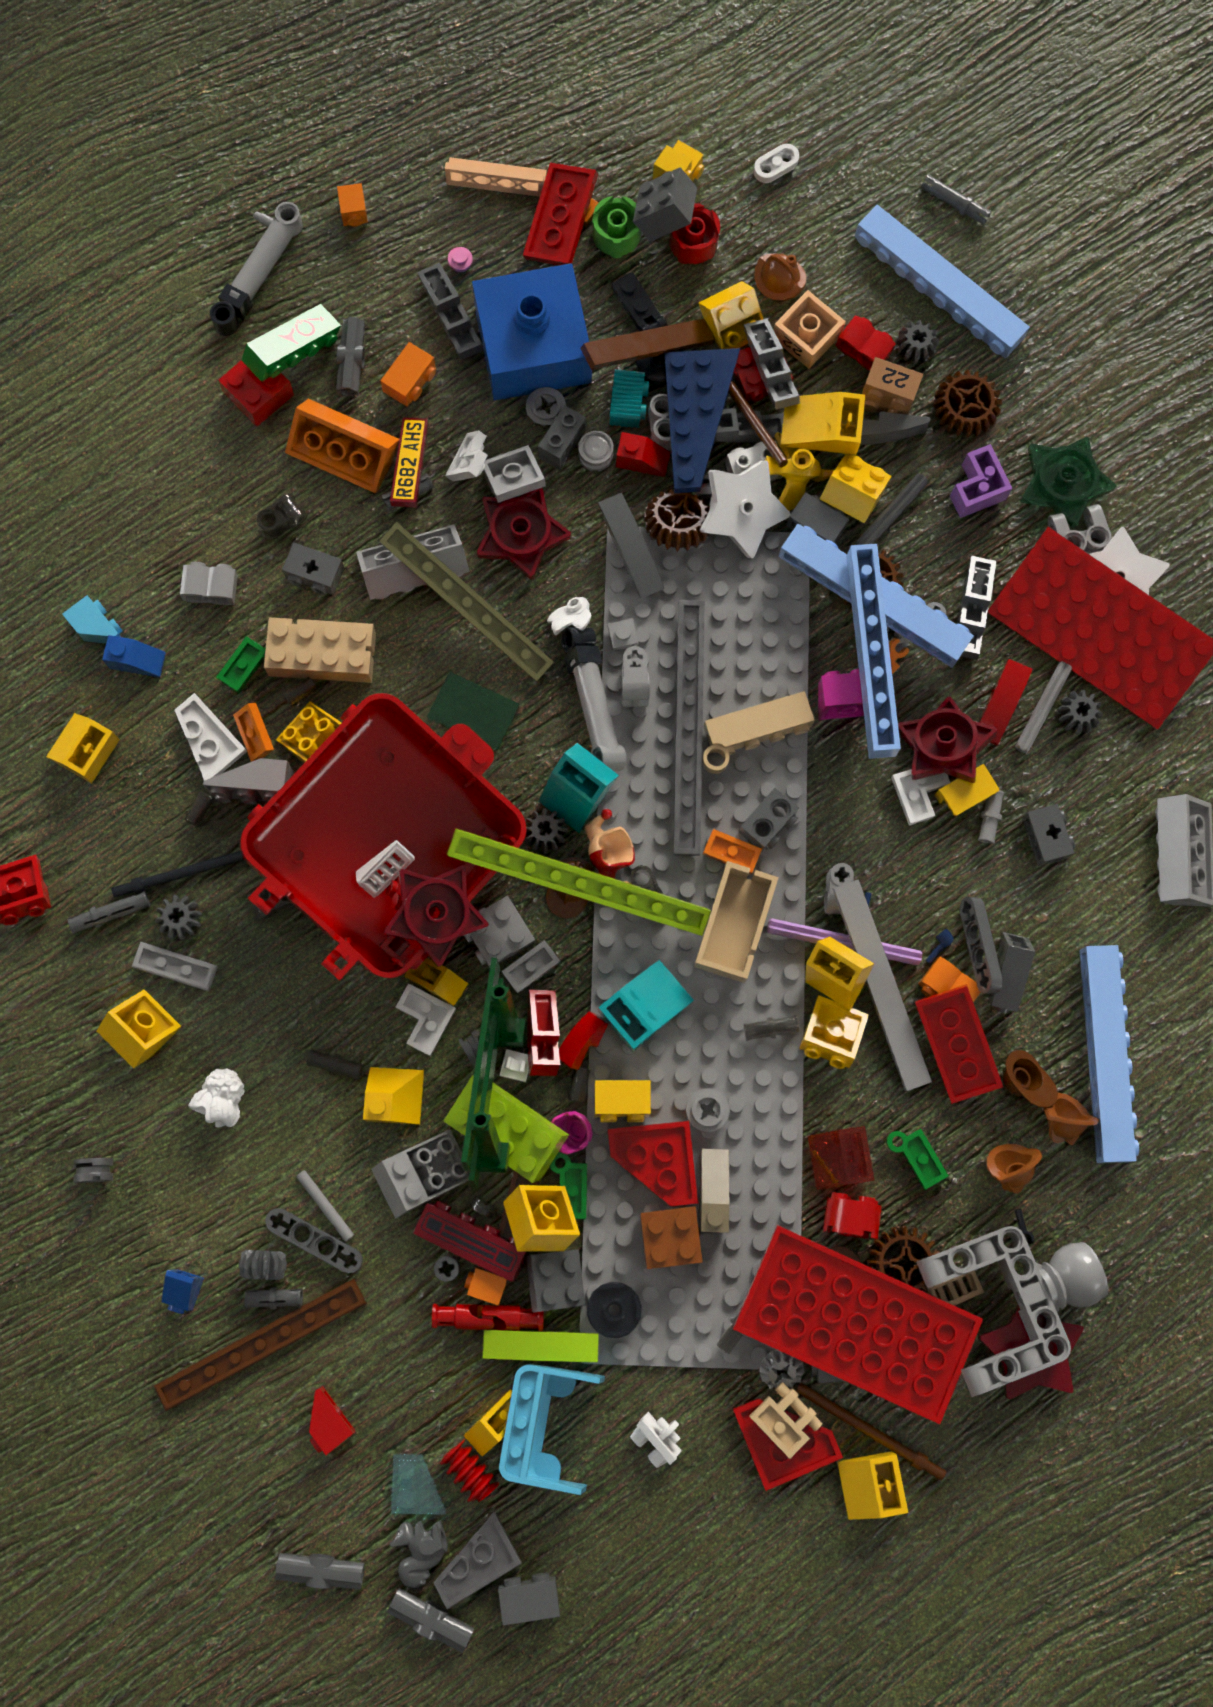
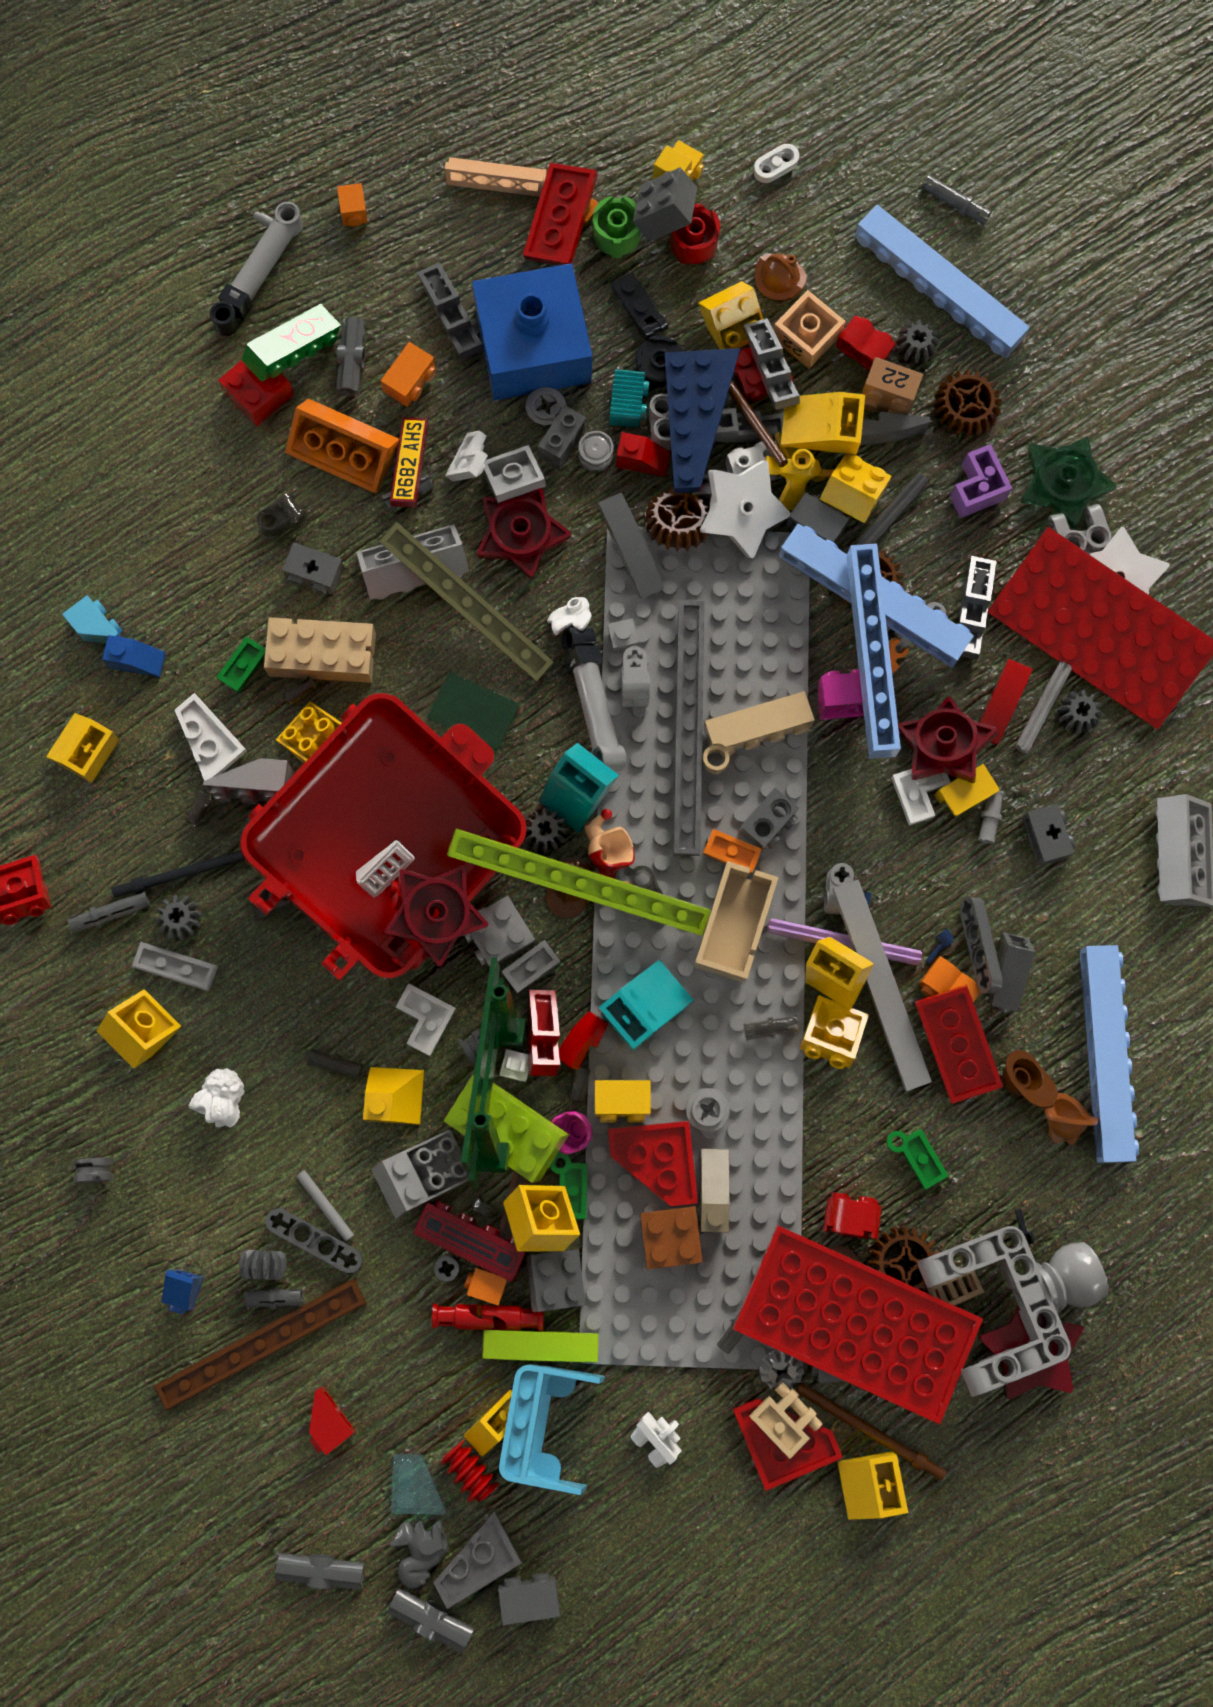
(208, 584): light grey brick -> none
(253, 731): orange plate -> none
(438, 981): yellow slope -> none
(460, 259): bright pink plate -> none
(614, 1325): black plate -> none
(647, 343): reddish brown tile -> none
(840, 1158): clear red slope -> none
(1013, 1165): dark orange helmet -> none

